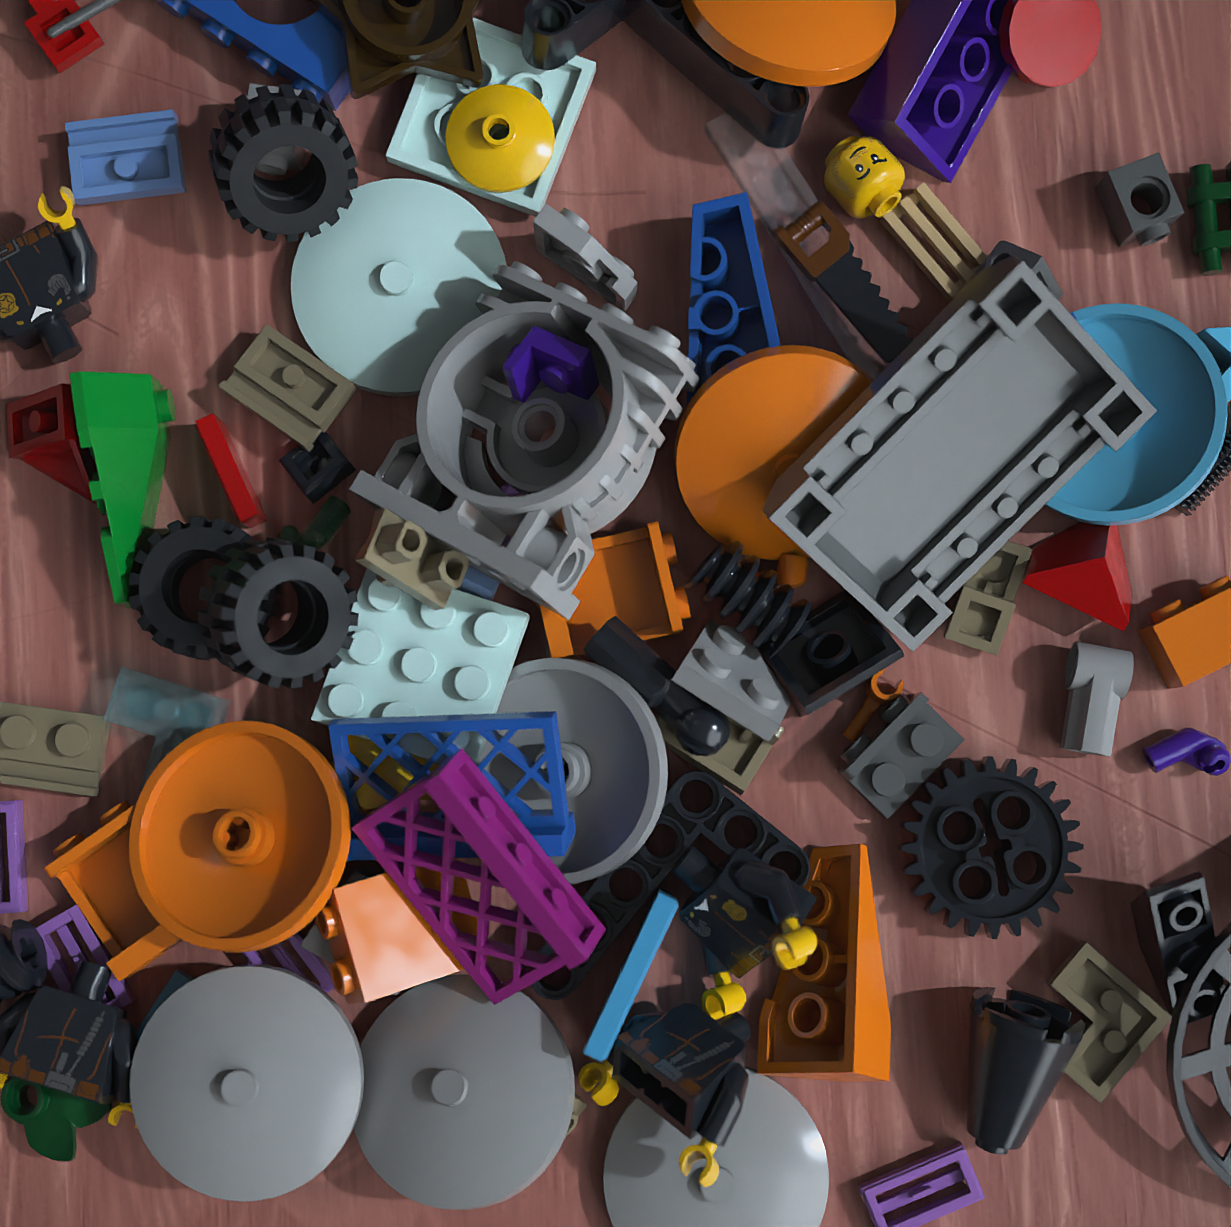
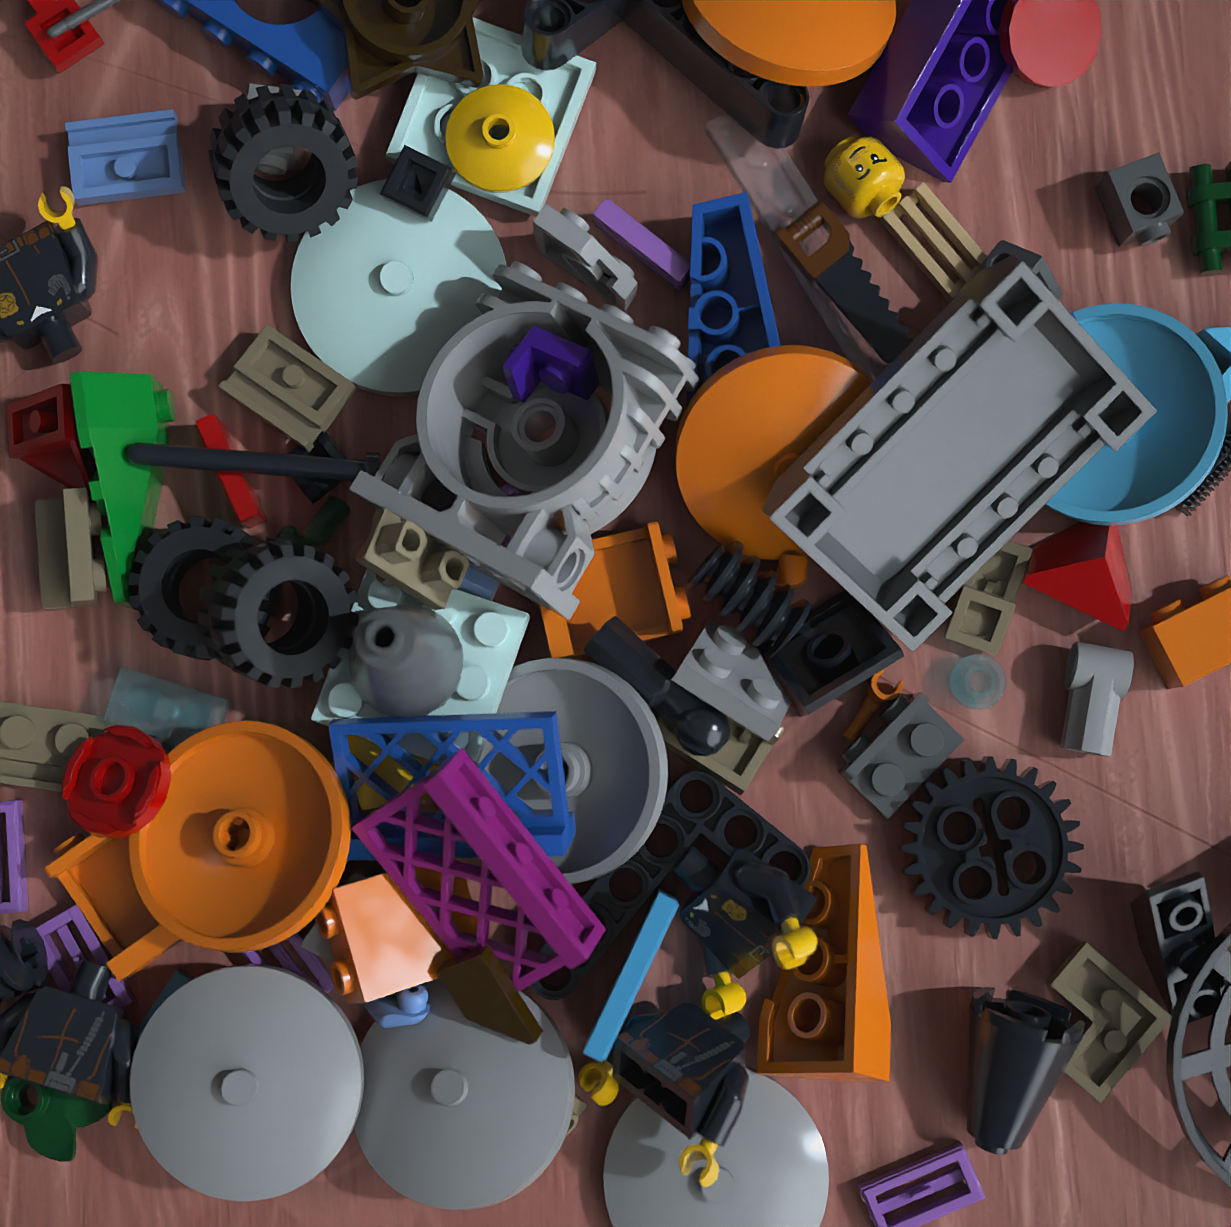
(66, 551): none -> dark tan bracket
(116, 782): none -> red tile
(251, 462): none -> black bar
(400, 1010): none -> medium blue arm
(405, 660): none -> dark grey cone
(418, 183): none -> black tile
(488, 994): none -> dark brown tile
(642, 244): none -> medium lavender tile
(961, 687): none -> clear light blue plate
(1191, 748): dark purple arm -> none

